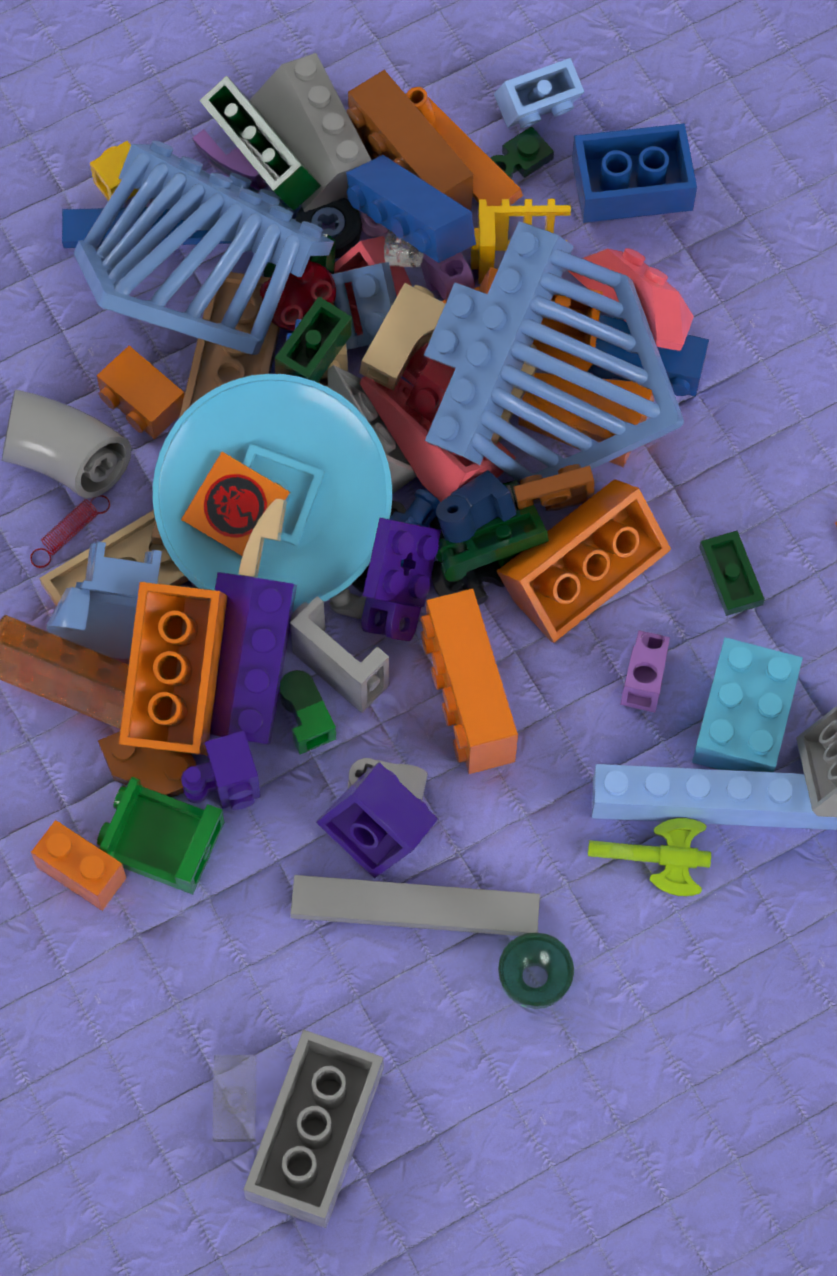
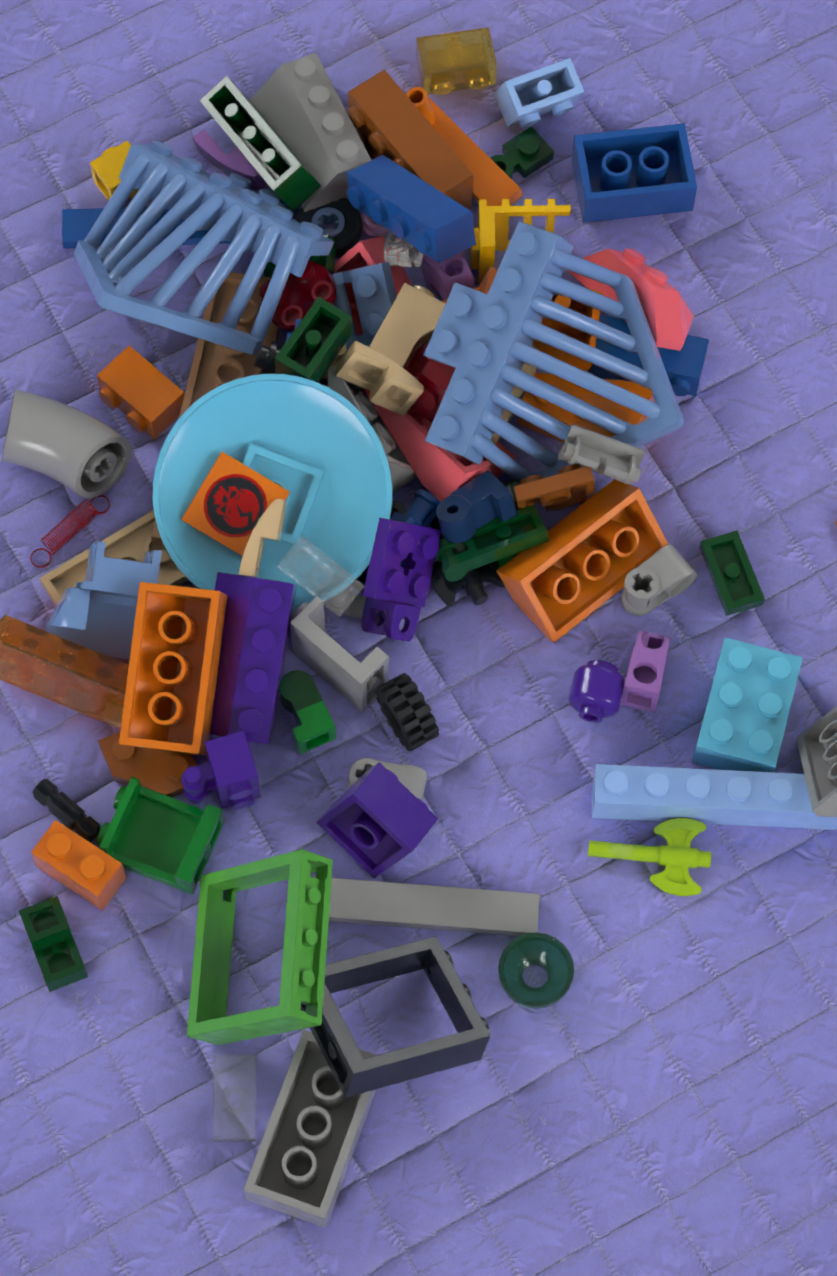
(53, 944): none -> dark green slope
(66, 810): none -> black axle
(266, 358): none -> black plate
(302, 950): none -> bright green window
(320, 576): none -> clear plate
(362, 1075): none -> black window
(387, 381): none -> tan slope
(407, 712): none -> black tyre
(456, 61): none -> clear yellow brick
(469, 682): orange brick -> none
(596, 691): none -> dark purple head
(602, 454): none -> light grey hinge
(656, 581): none -> light grey piece

